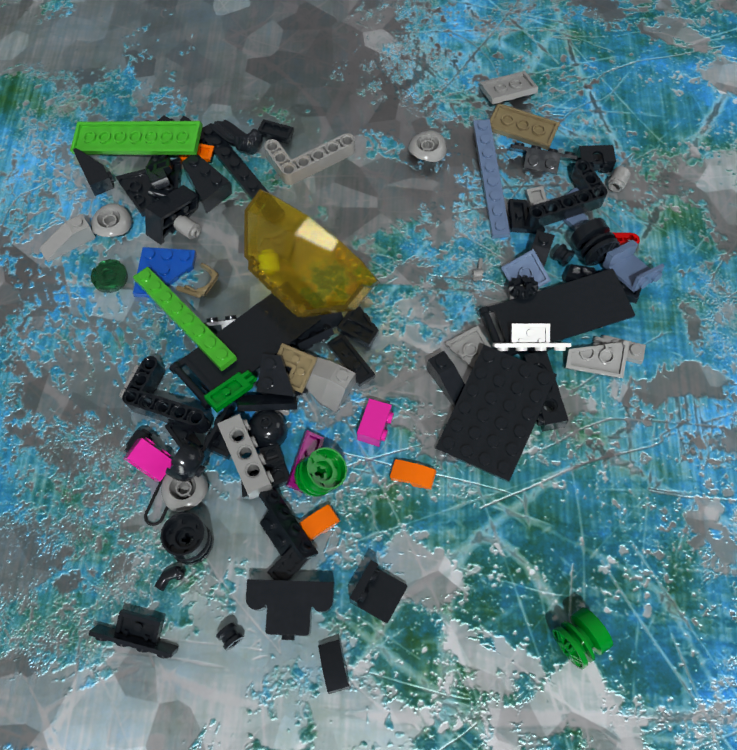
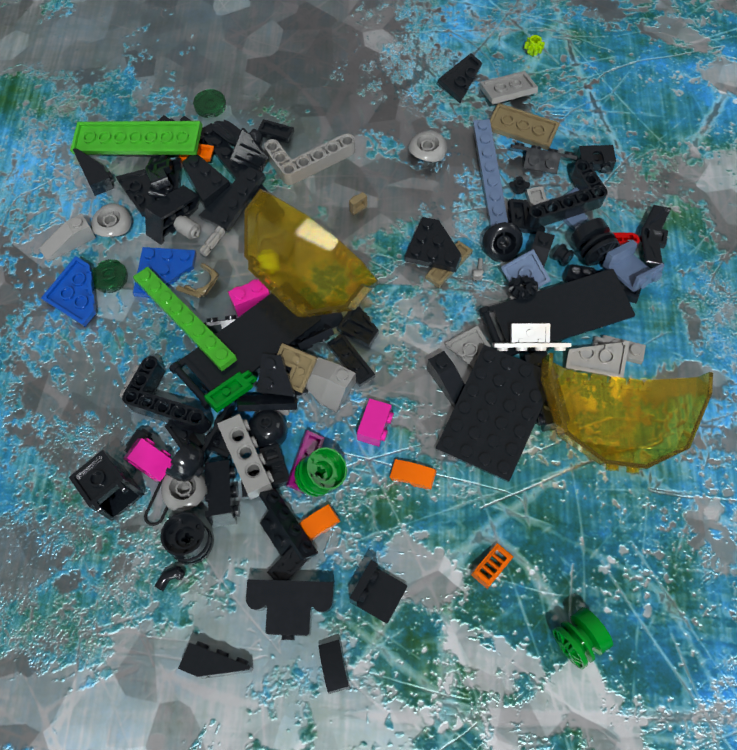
(74, 292): none -> blue plate
(106, 485): none -> black container
(137, 632): black bracket -> none
(208, 664): none -> black slope
(209, 103): none -> clear green tile
(212, 240): none -> light grey axle
(221, 494): none -> black wedge
(229, 636): black wheel -> none
(231, 202): none -> black wing
(247, 296): none -> dark pink brick
(249, 152): none -> black wing
(358, 203): none -> dark tan plate
(433, 247): none -> black plate
(439, 276): none -> dark tan tile
(460, 77): none -> black wing
(480, 577): none -> orange slope
(502, 241): none -> black hat
(519, 185): none -> black plate
(534, 45): none -> lime gear
(619, 179): light grey brick -> none
(625, 423): none -> clear yellow windscreen
(653, 235): none -> black plate

